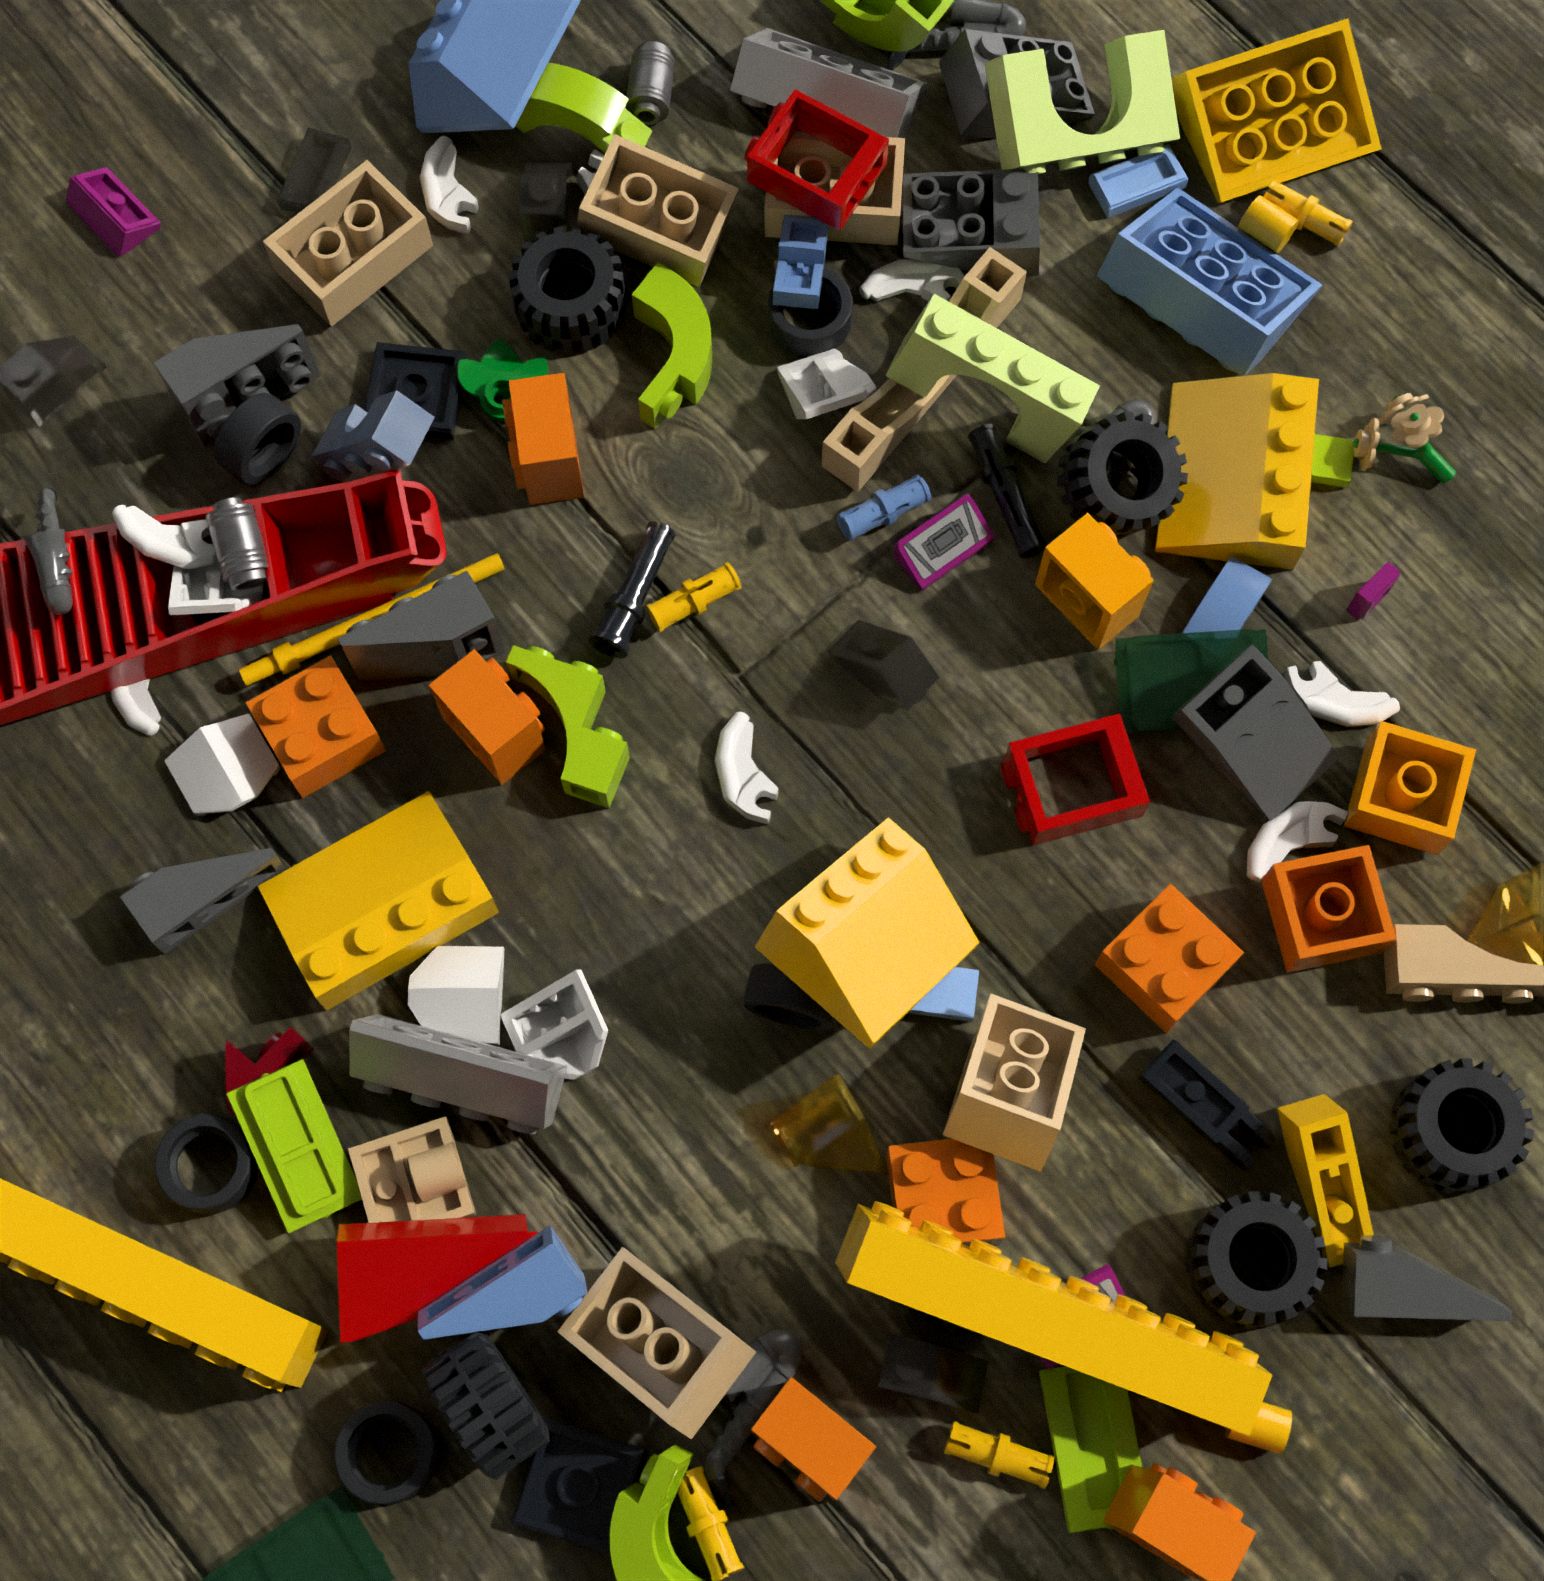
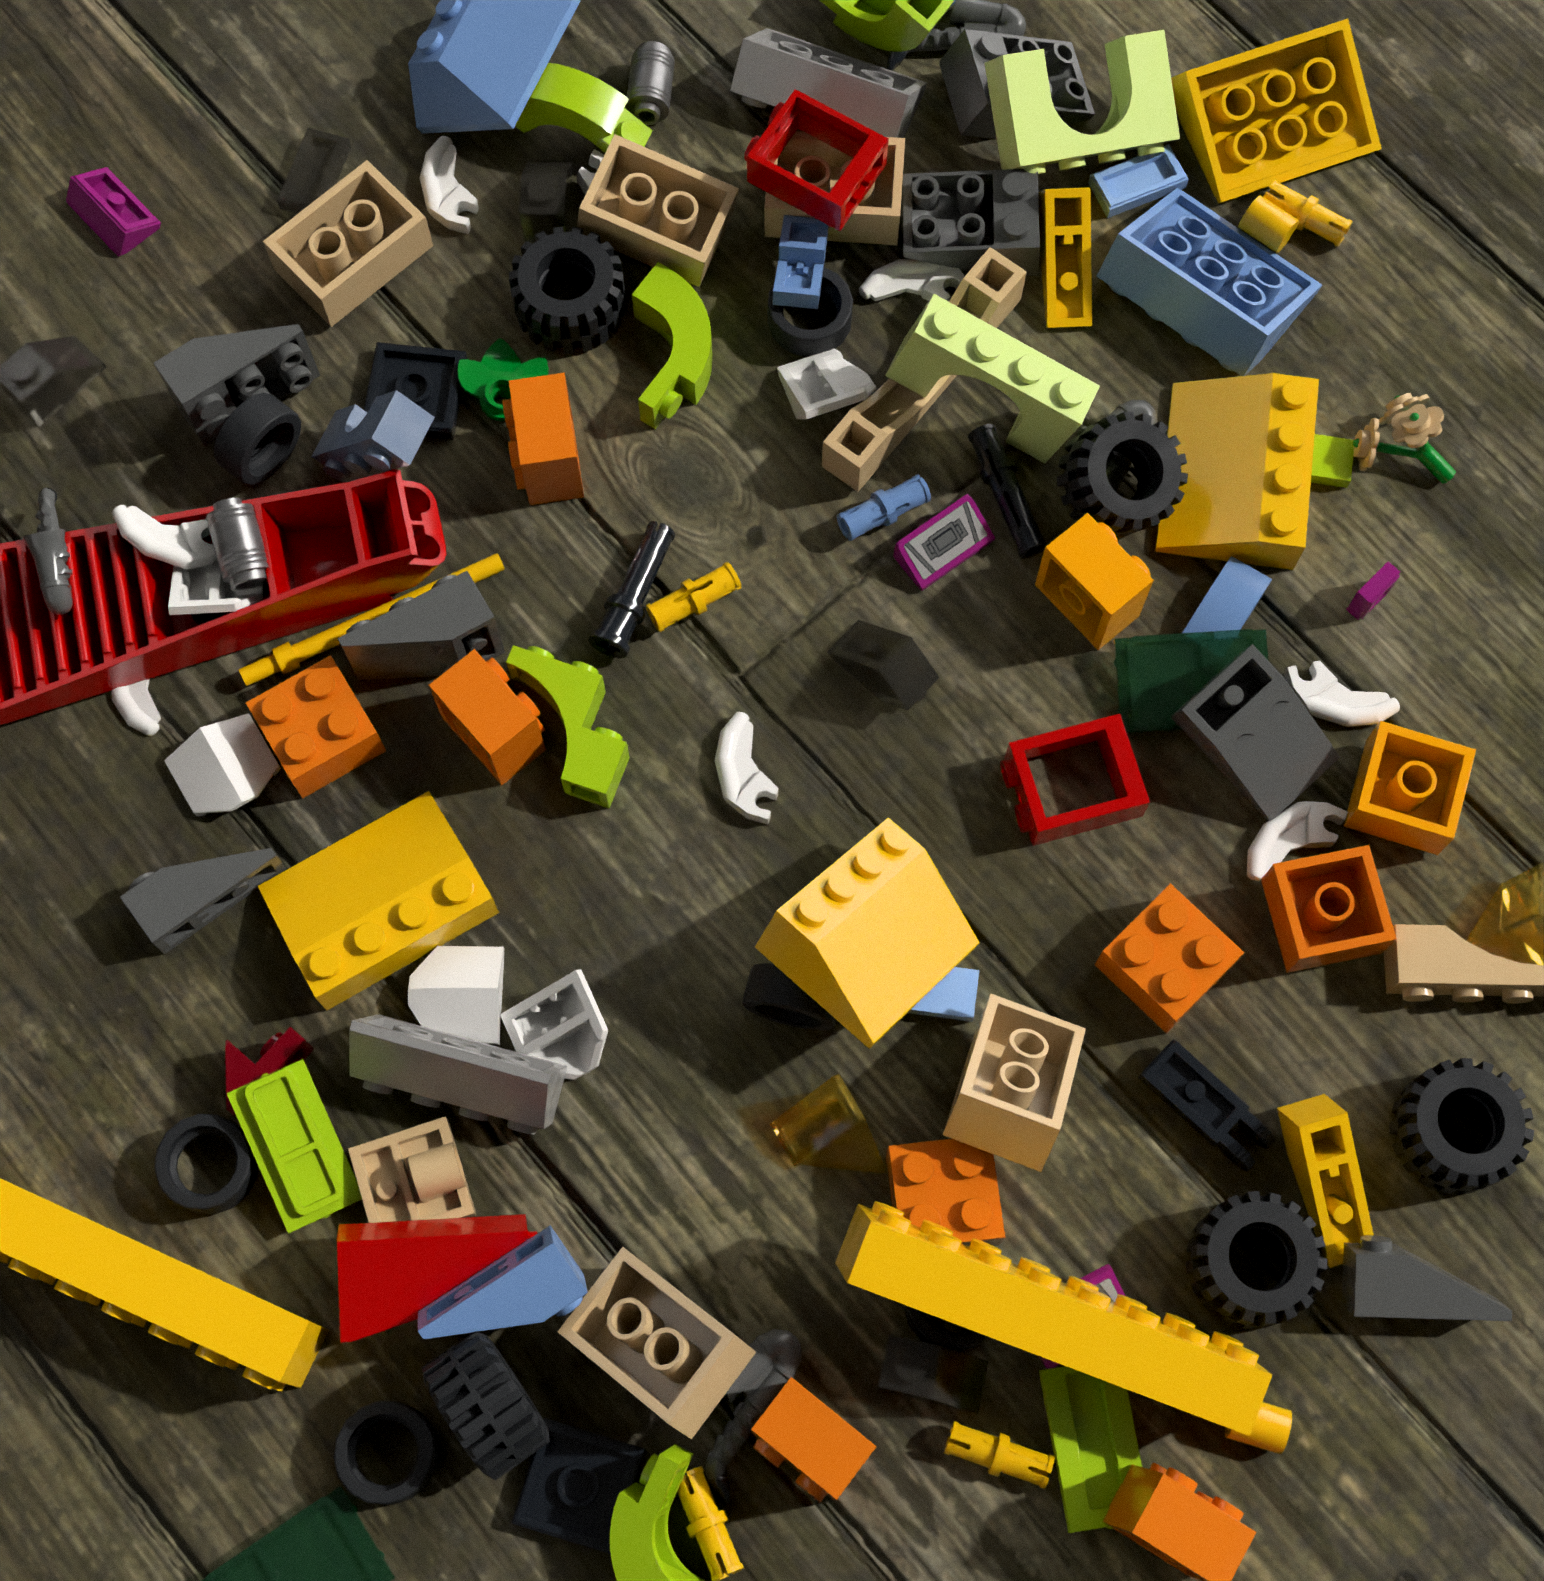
(1066, 256): none -> yellow slope

